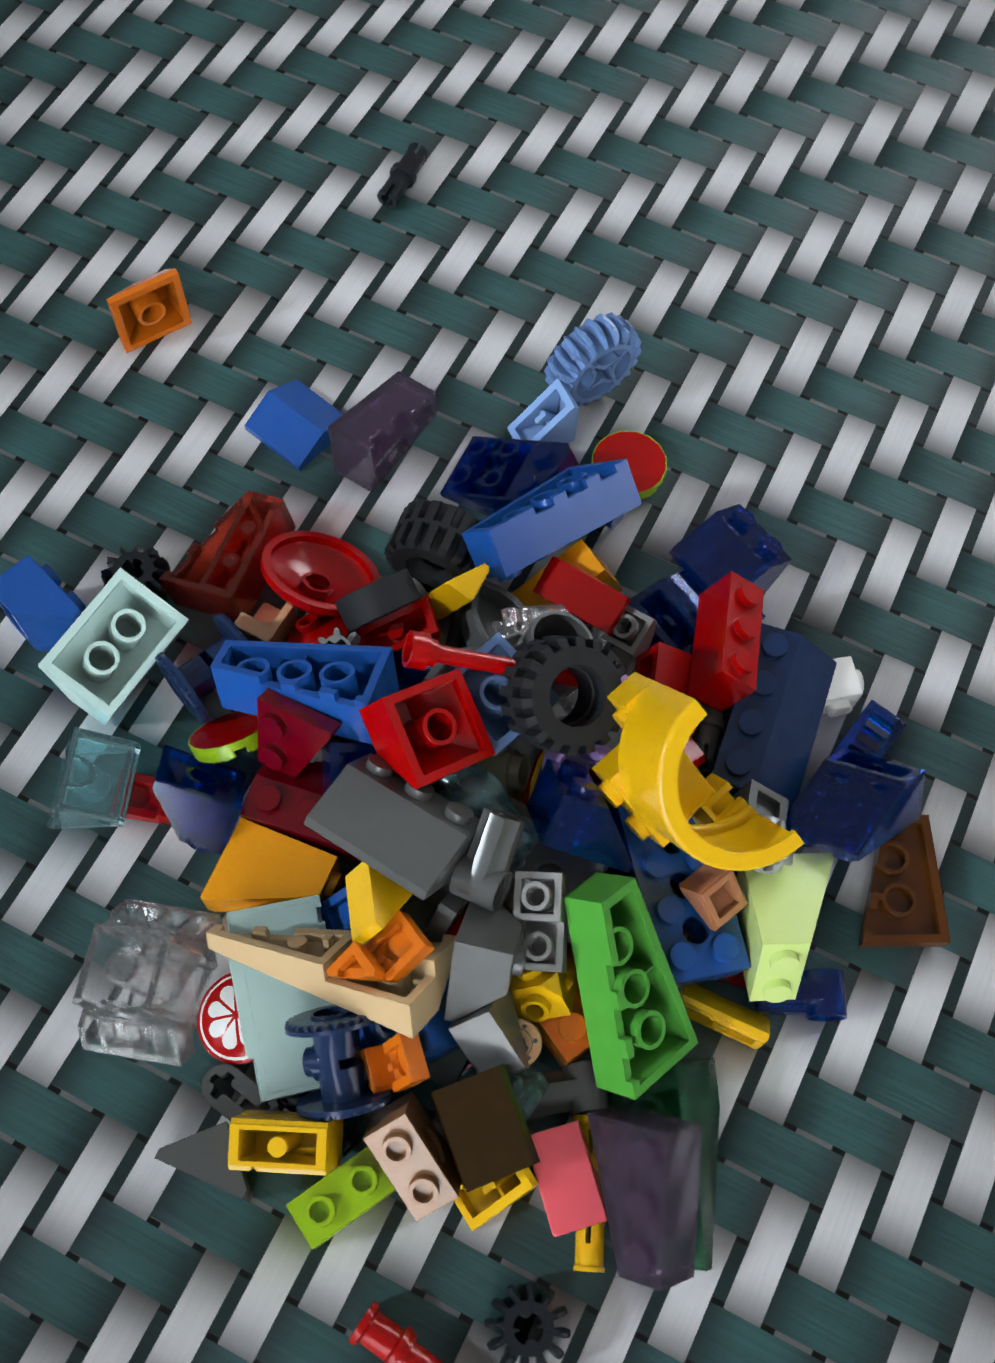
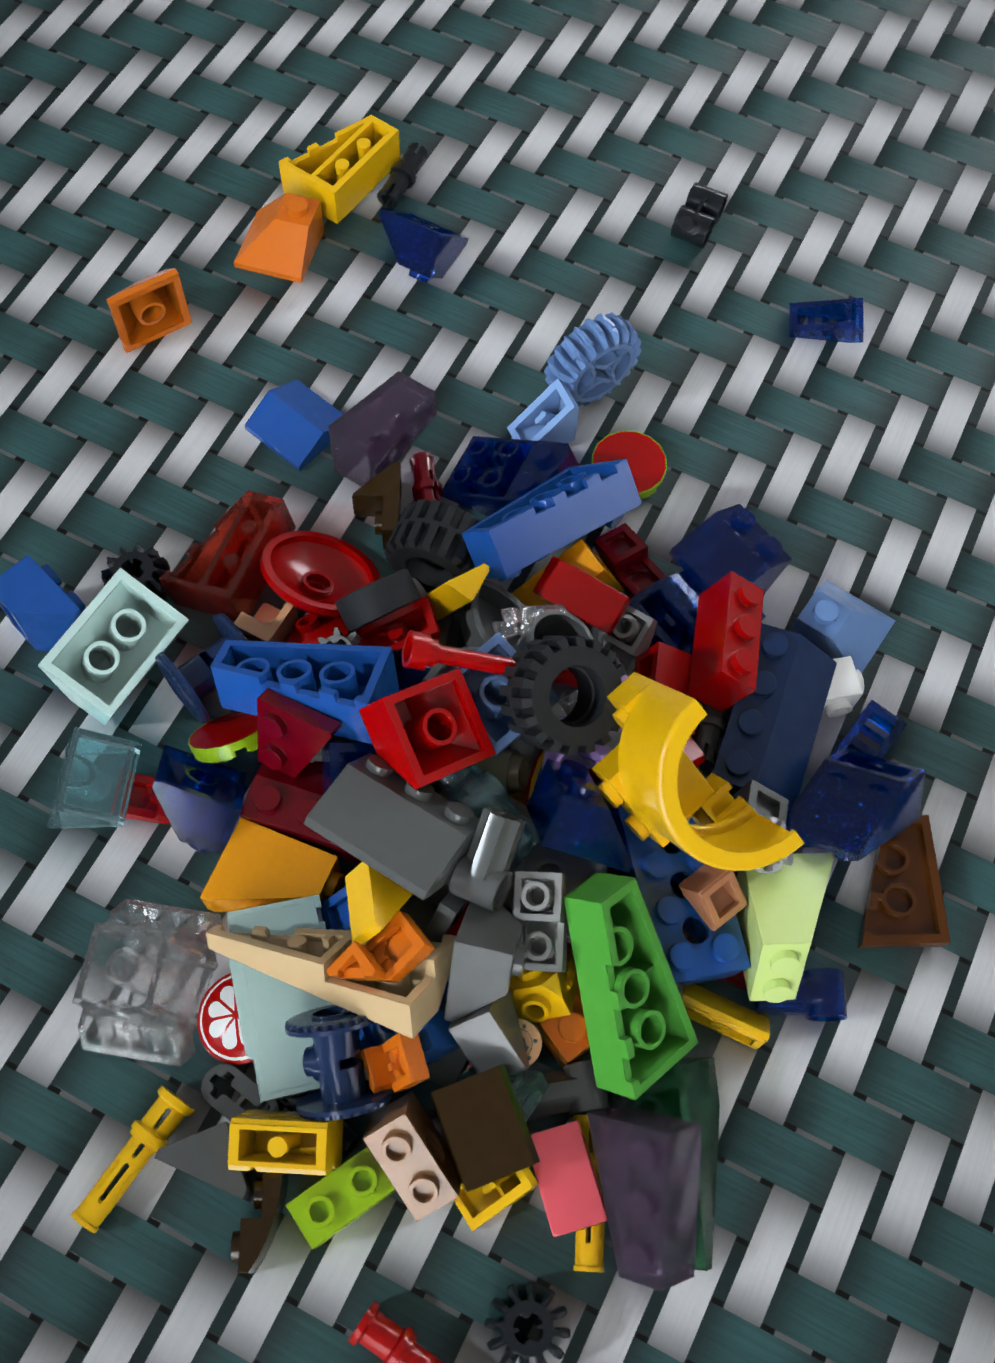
(93, 1209): none -> yellow pin
(257, 1234): none -> dark brown slope
(283, 238): none -> orange slope
(343, 168): none -> yellow wedge
(381, 499): none -> dark brown slope
(421, 244): none -> clear blue slope
(425, 480): none -> dark red pin
(628, 559): none -> dark red slope
(699, 214): none -> black beam
(837, 331): none -> clear blue slope
(842, 625): none -> medium blue slope

